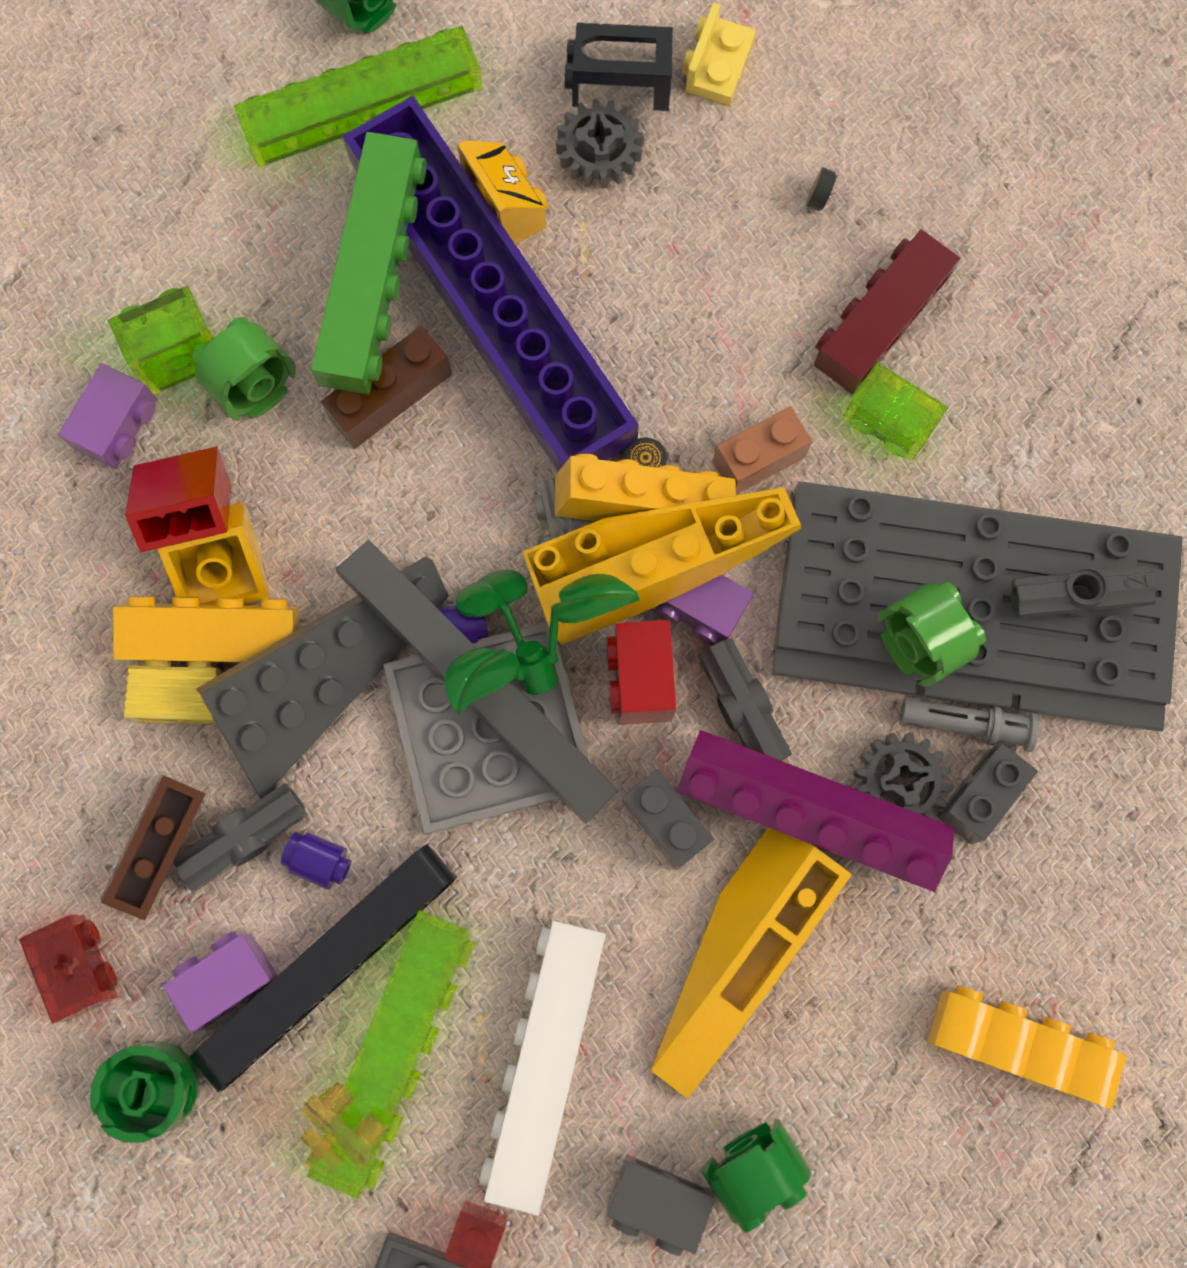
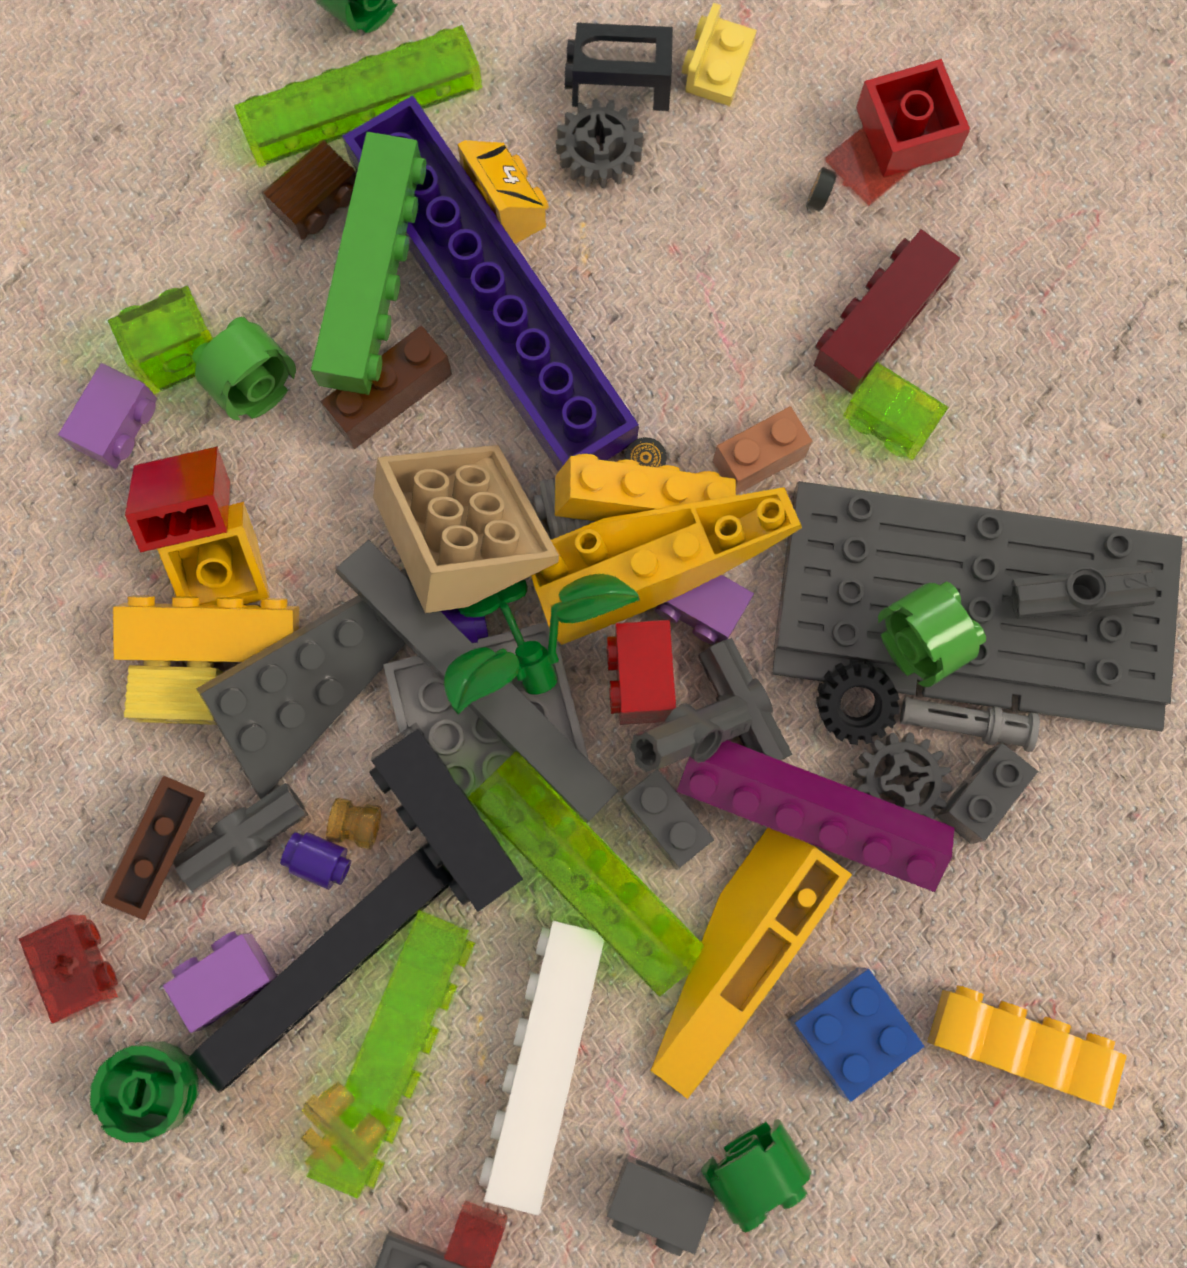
(311, 190): none -> reddish brown brick
(353, 823): none -> clear yellow wheel
(444, 817): none -> black wedge
(460, 524): none -> tan slope
(587, 874): none -> clear neon green brick
(691, 733): none -> dark grey piece
(855, 1033): none -> blue piece
(859, 169): none -> clear red piece
(861, 727): none -> black tyre
(912, 117): none -> red brick

